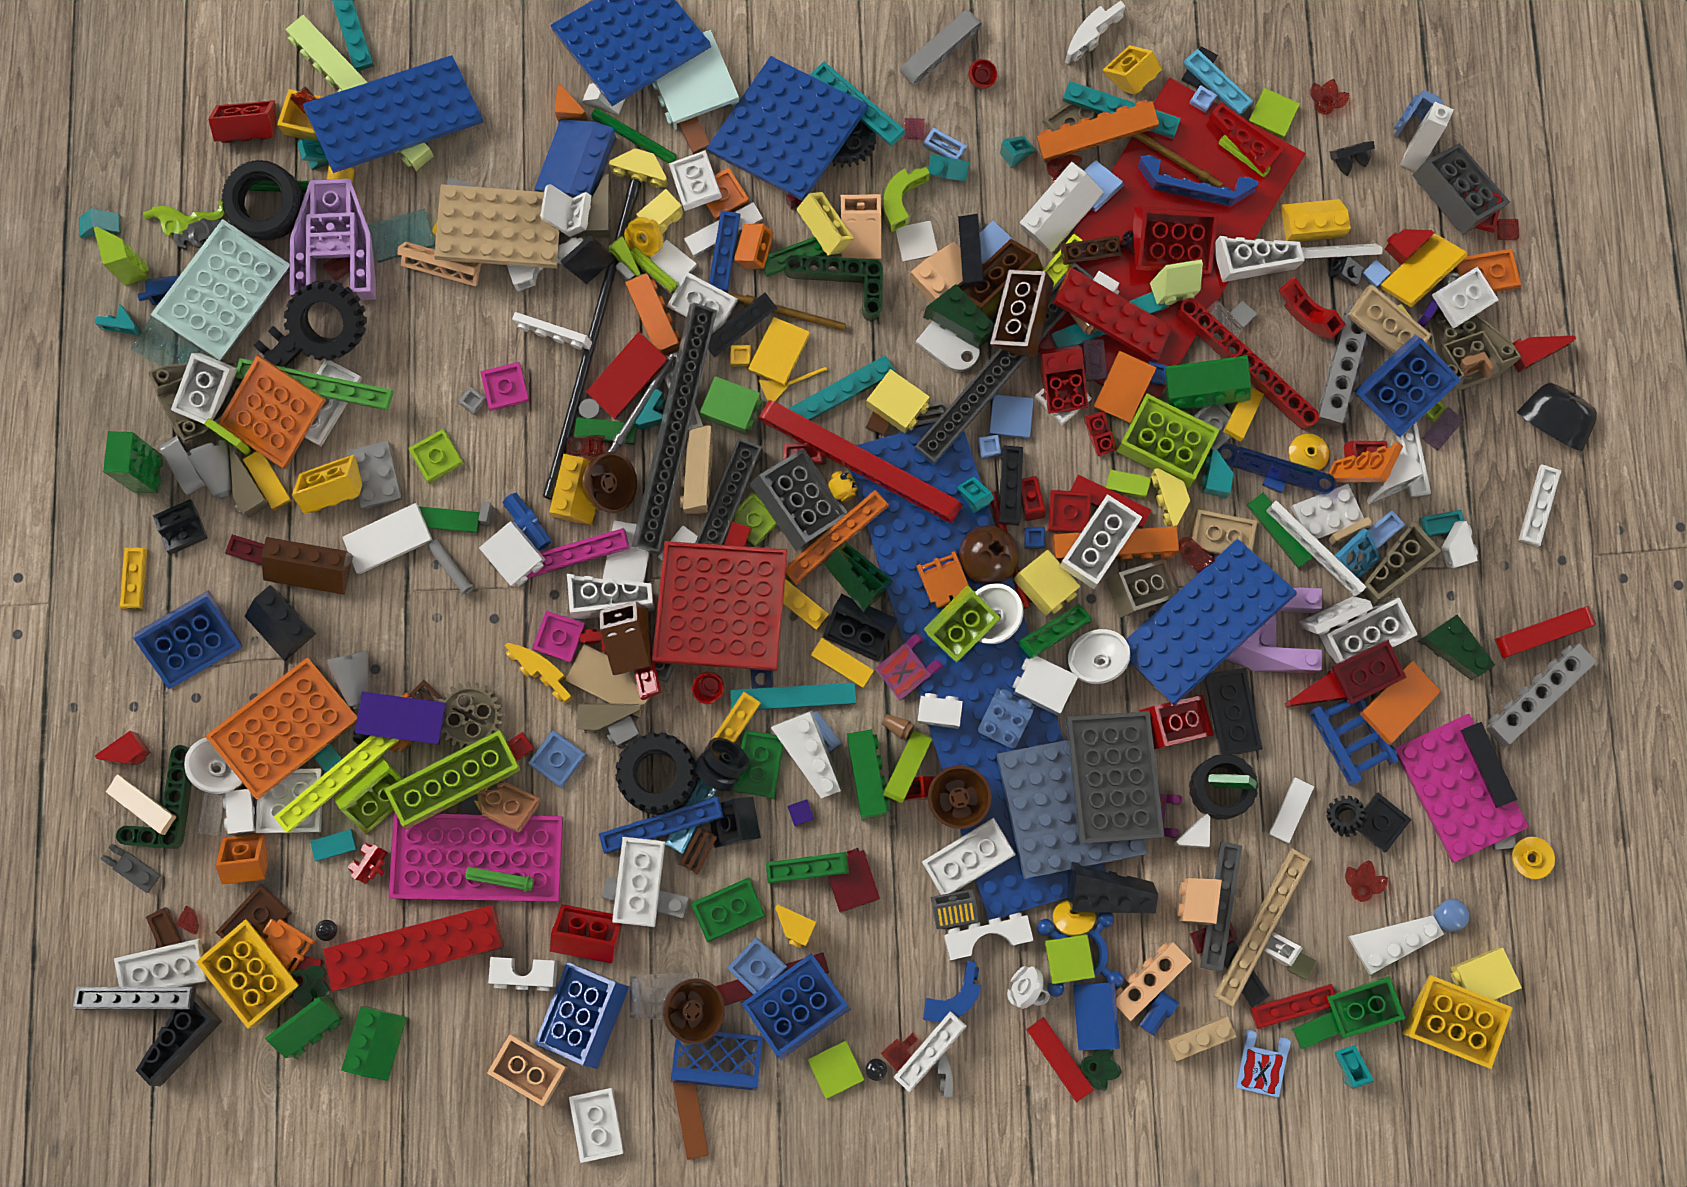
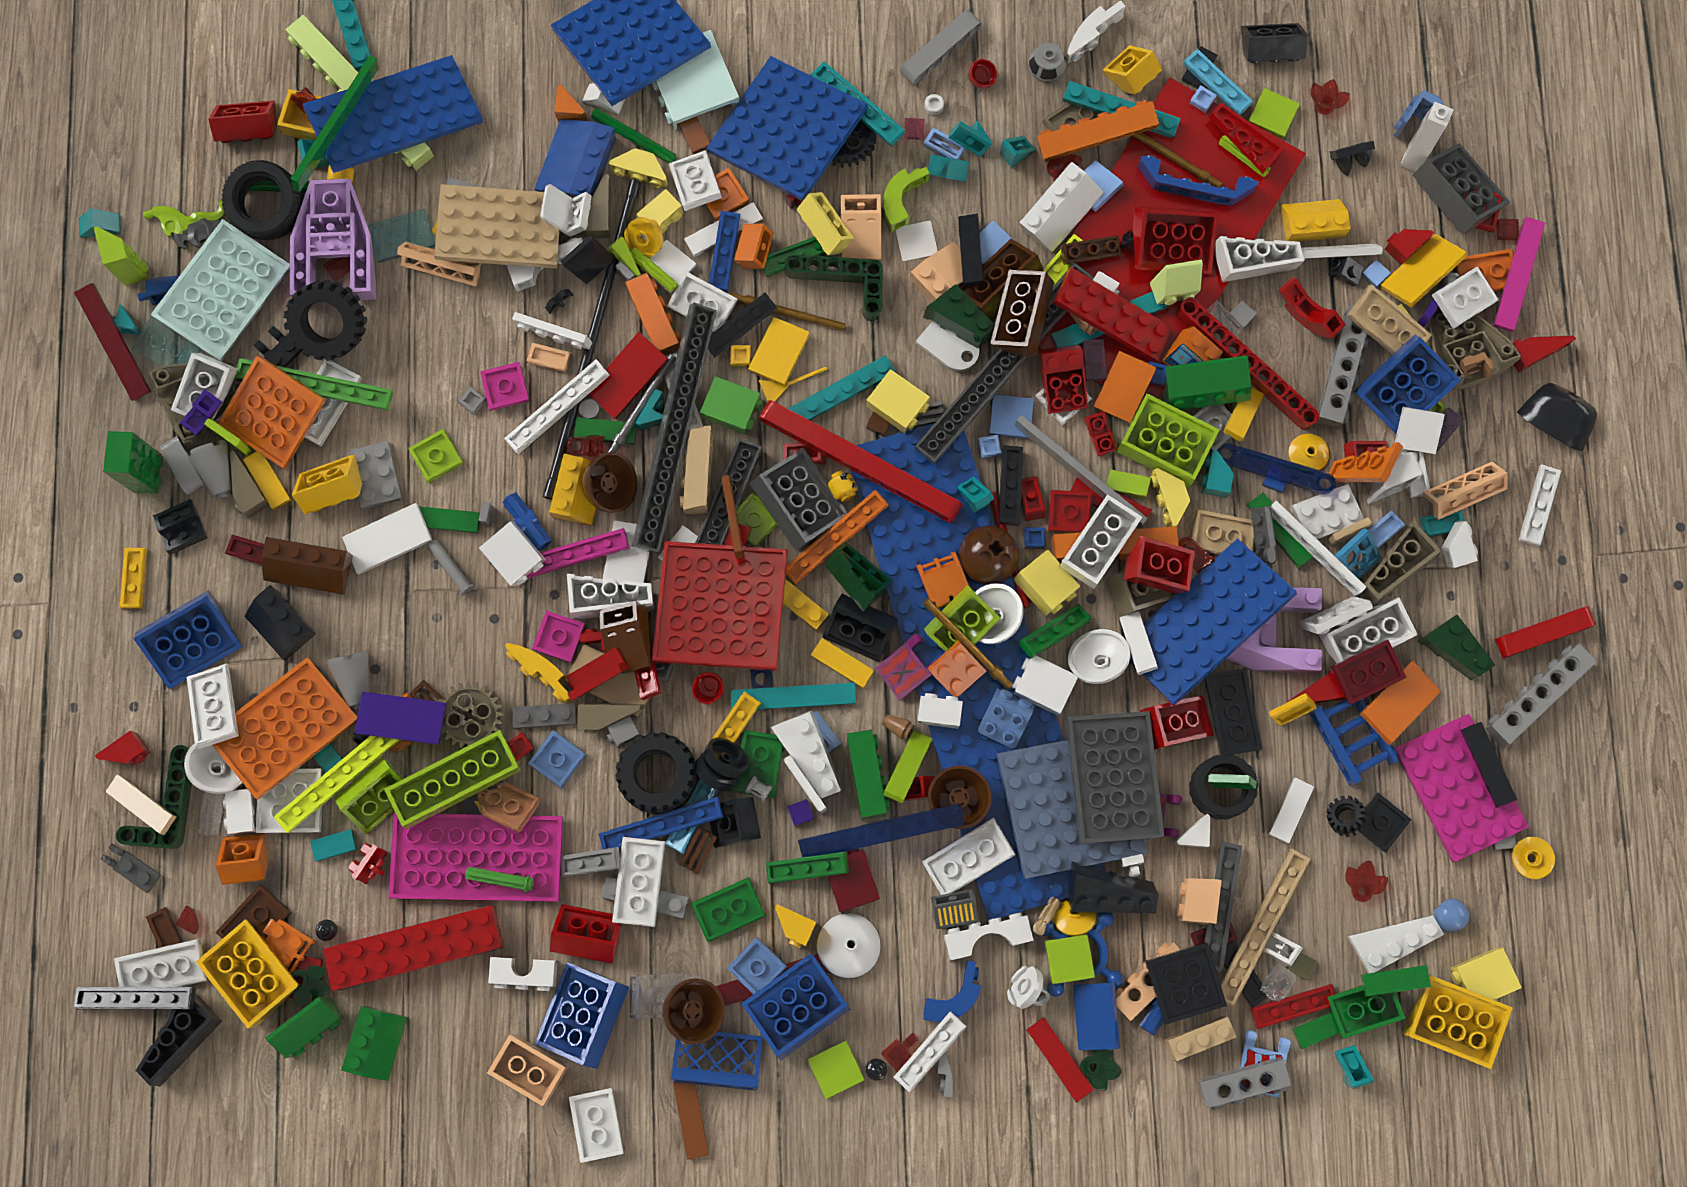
(112, 342): none -> dark red tile
(203, 408): none -> dark purple slope
(212, 706): none -> white tile
(334, 123): none -> green tile
(544, 715): none -> flat silver plate
(549, 357): none -> light nougat tile
(554, 301): none -> black piece
(557, 406): none -> white tile
(590, 862): none -> light grey tile
(596, 673): none -> red panel
(732, 516): none -> dark orange tile
(759, 789): none -> light grey bush
(805, 784): none -> white tile
(836, 954): none -> white dish
(883, 831): none -> clear blue tile
(934, 104): none -> white tile
(956, 669): none -> orange plate
(971, 138): none -> teal slope
(994, 671): none -> pearl gold bar
(1046, 916): none -> tan axle
(1047, 62): none -> light grey cone
(1071, 464): none -> light grey tile
(1132, 864): none -> white tile
(1138, 643): none -> white tile
(1159, 565): none -> red slope
(1185, 983): none -> black plate
(1191, 347): none -> orange slope
(1210, 1085): none -> light grey brick
(1264, 534): none -> dark grey hinge
(1274, 42): none -> black slope
(1283, 977): none -> clear brick
(1292, 709): none -> yellow tile
(1395, 980): none -> green tile
(1419, 430): none -> white tile
(1470, 491): none -> light nougat fence
(1519, 274): none -> dark pink tile

